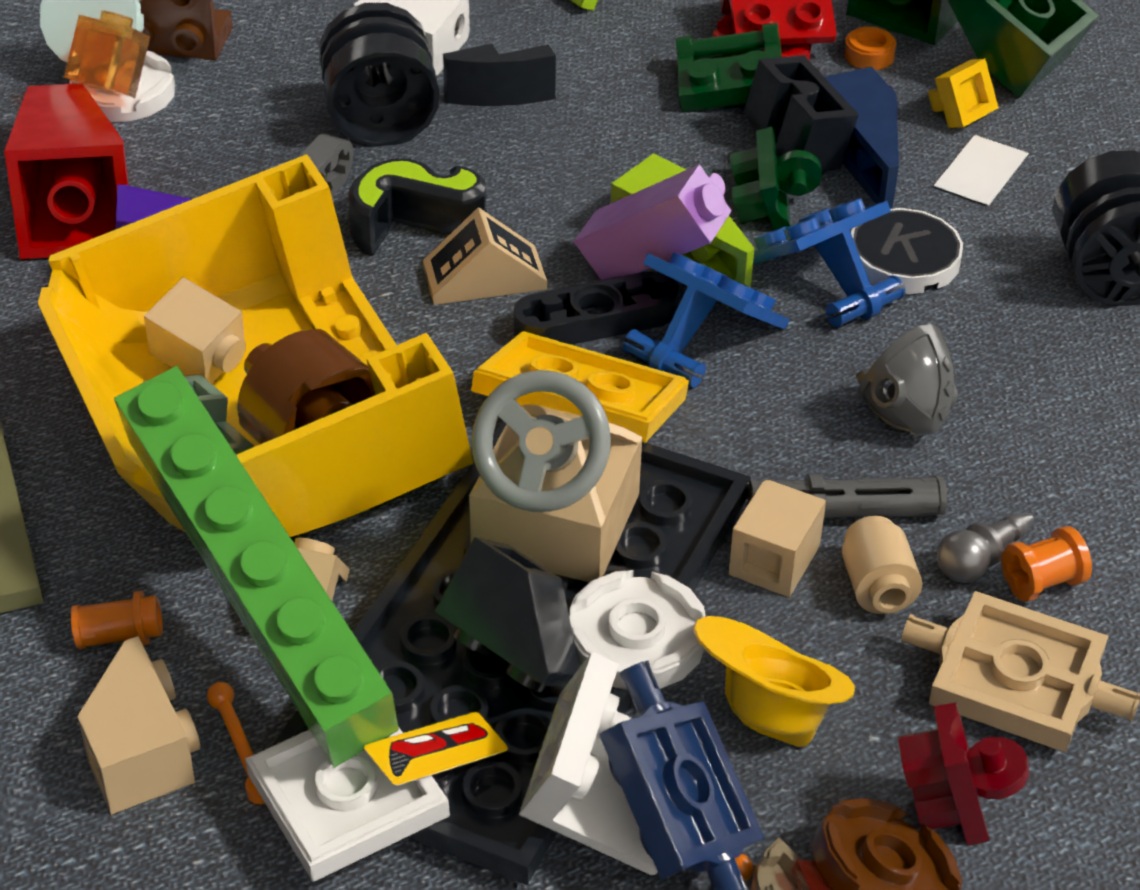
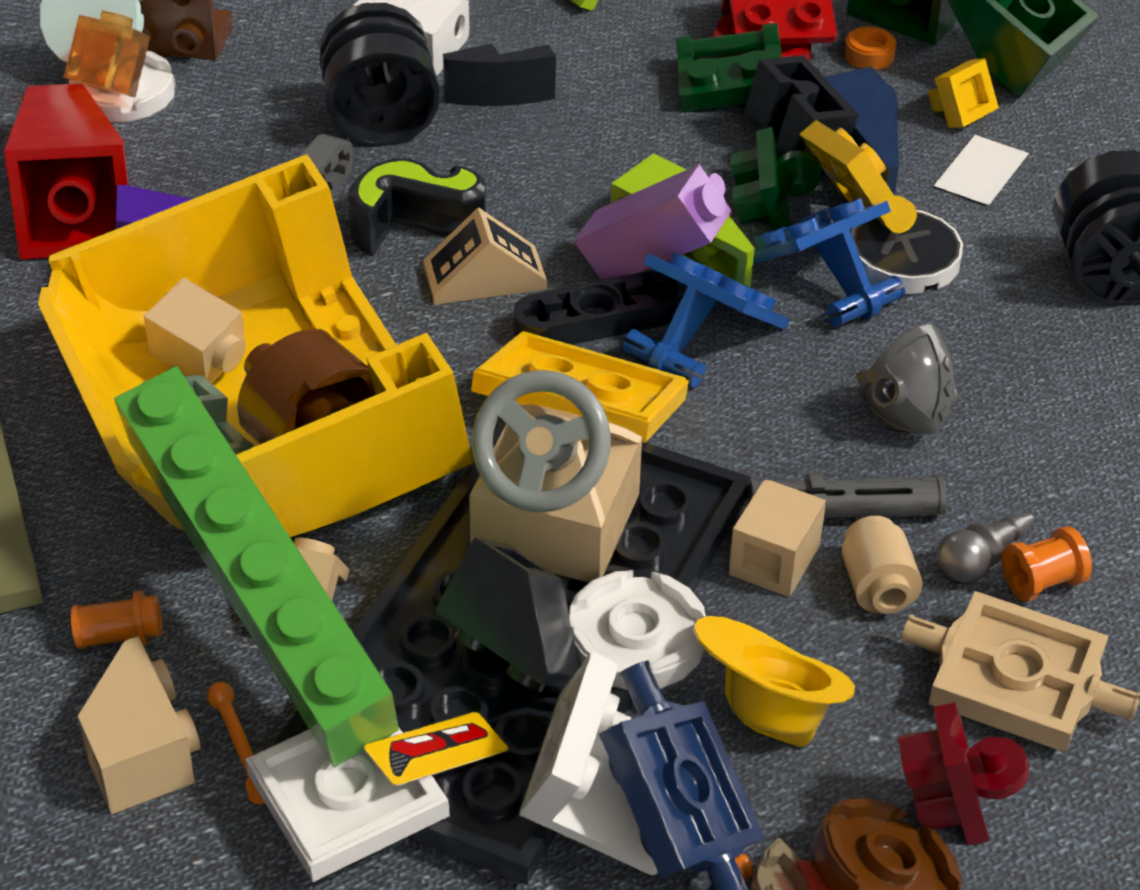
(857, 173): none -> yellow plate

